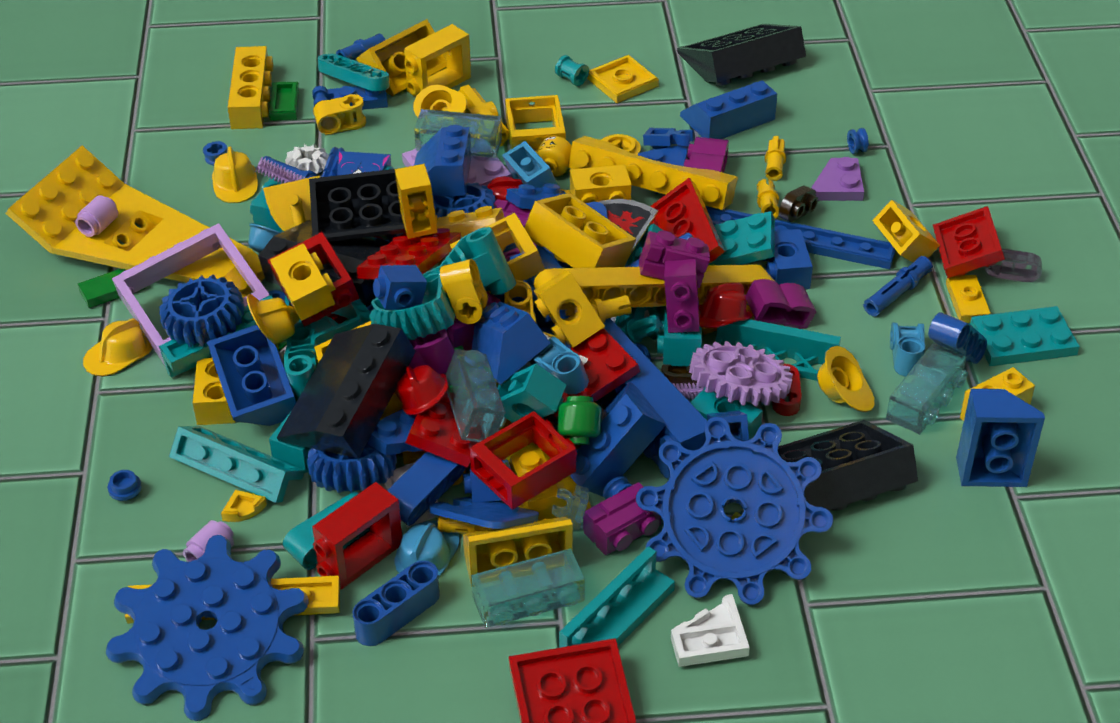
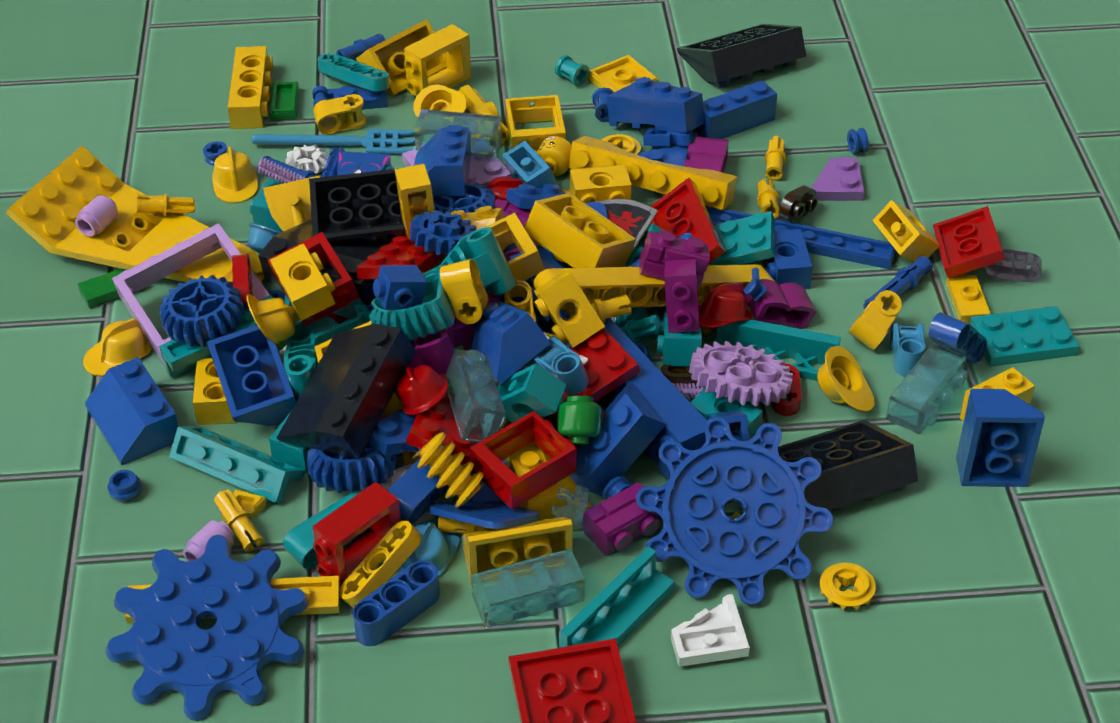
(132, 412): none -> blue slope
(164, 204): none -> yellow axle
(238, 520): none -> yellow axle
(242, 276): none -> red beam
(367, 141): none -> dark azure piece
(394, 549): none -> yellow beam
(439, 231): none -> blue gear
(449, 469): none -> yellow piece
(601, 108): none -> blue bush
(657, 105): none -> blue wedge
(755, 287): none -> blue hand
(846, 575): none -> yellow gear
(875, 321): none -> yellow piece

